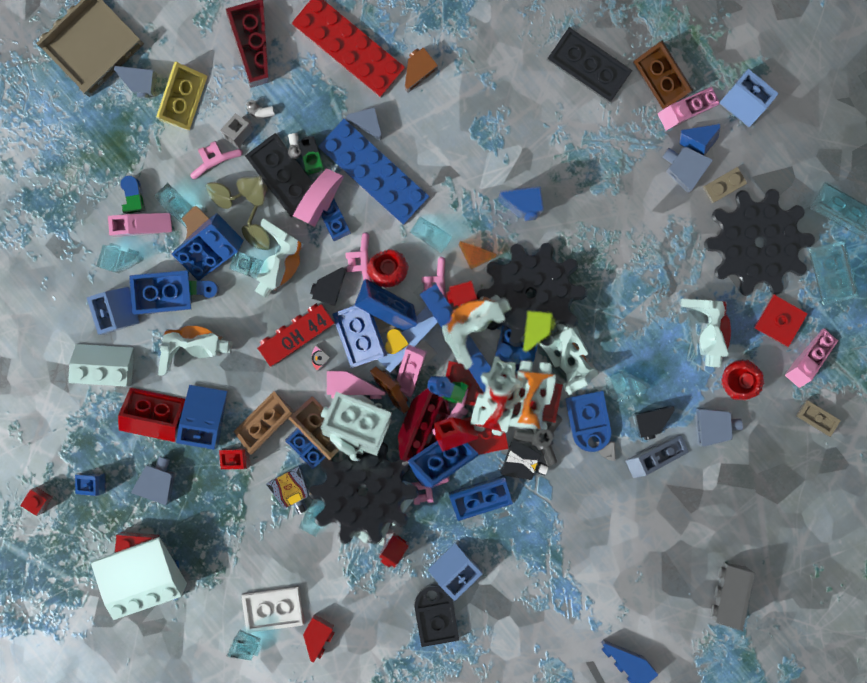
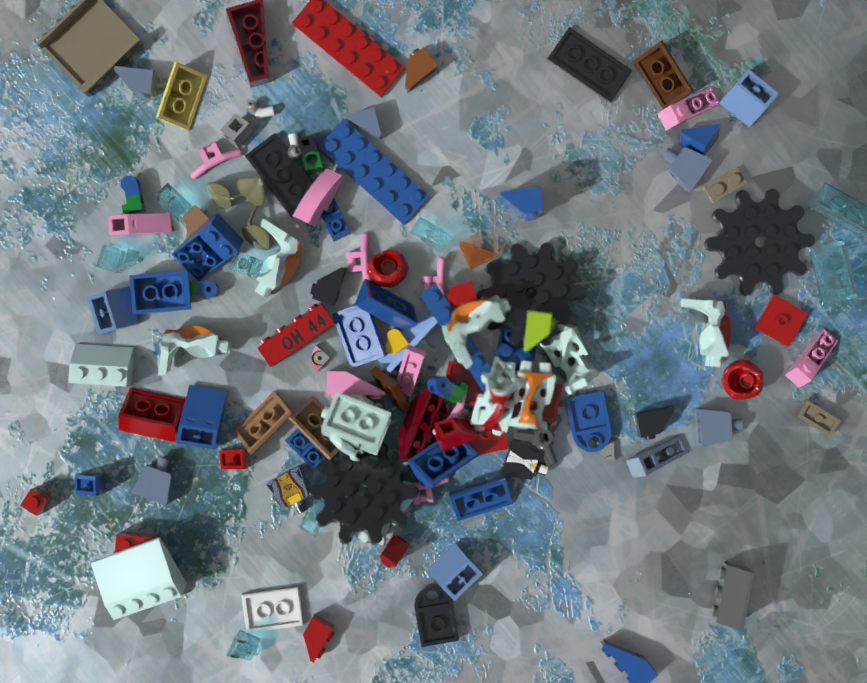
(624, 384): clear light blue slope -> none

